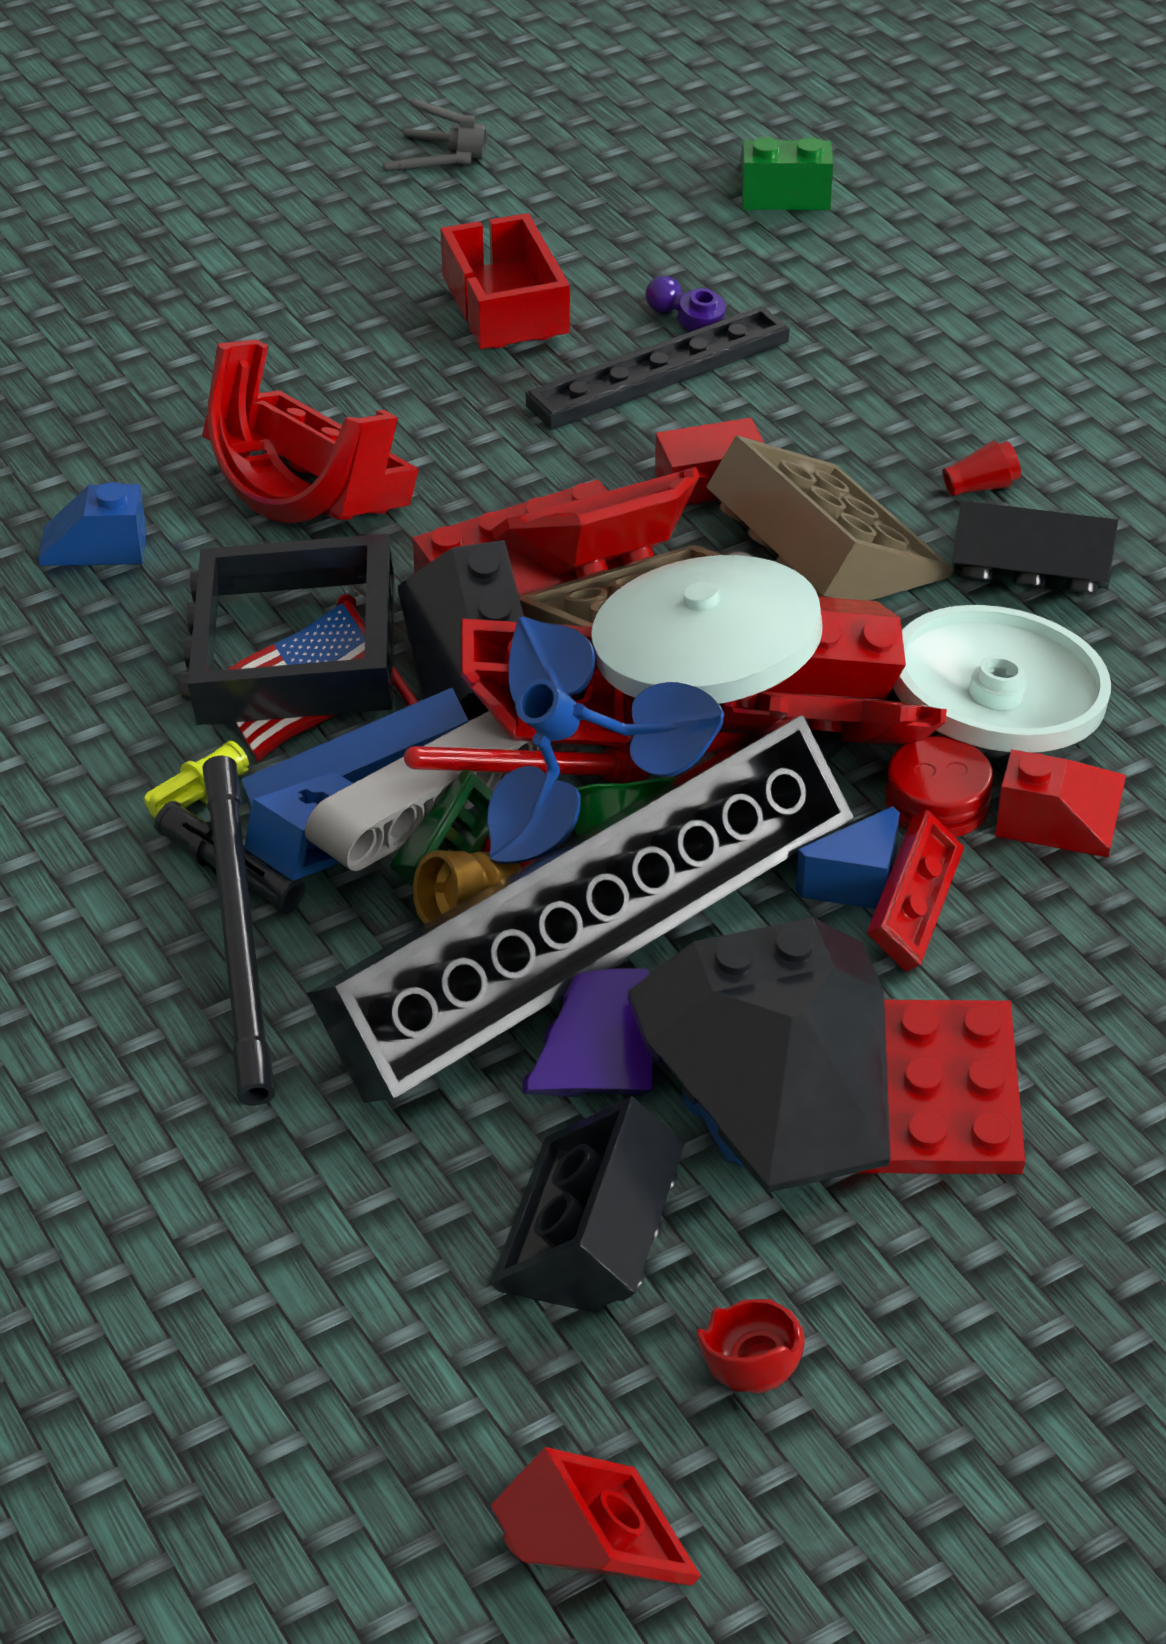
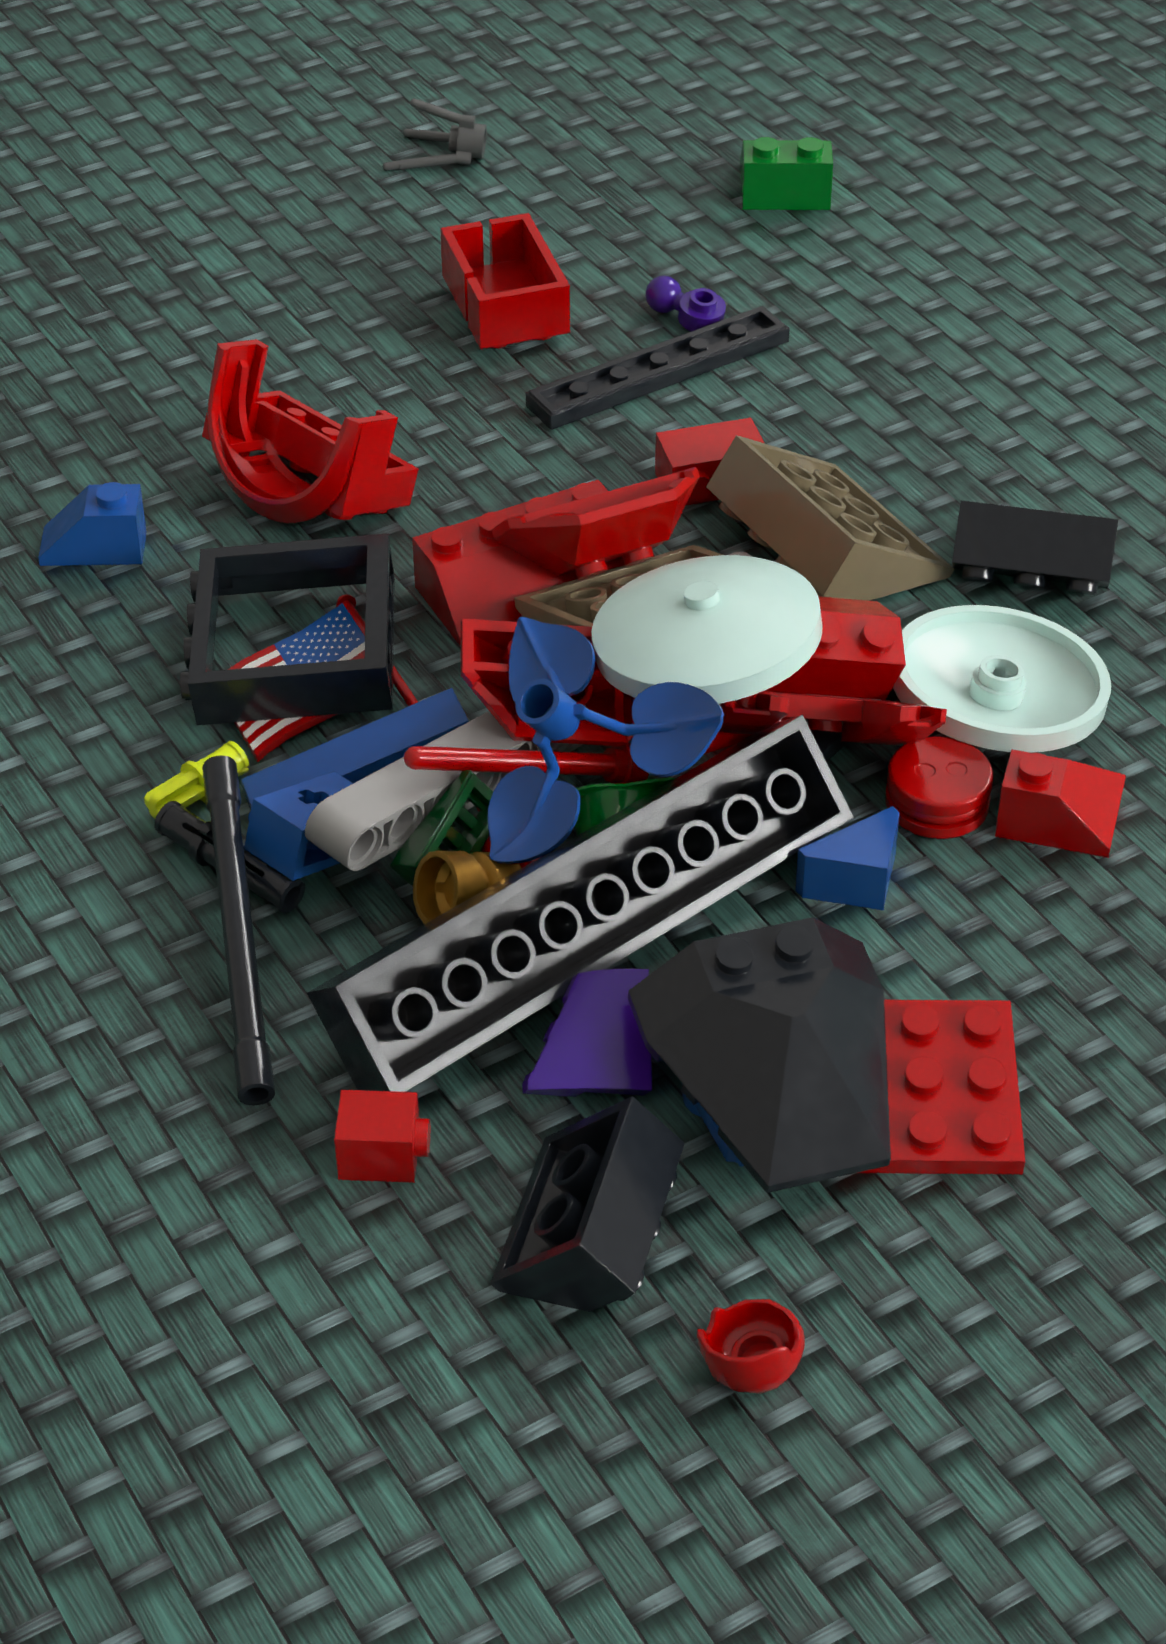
(380, 1136): none -> red brick
(456, 586): black slope -> none
(590, 1519): red slope -> none
(915, 890): red tile -> none
(985, 469): red cone -> none

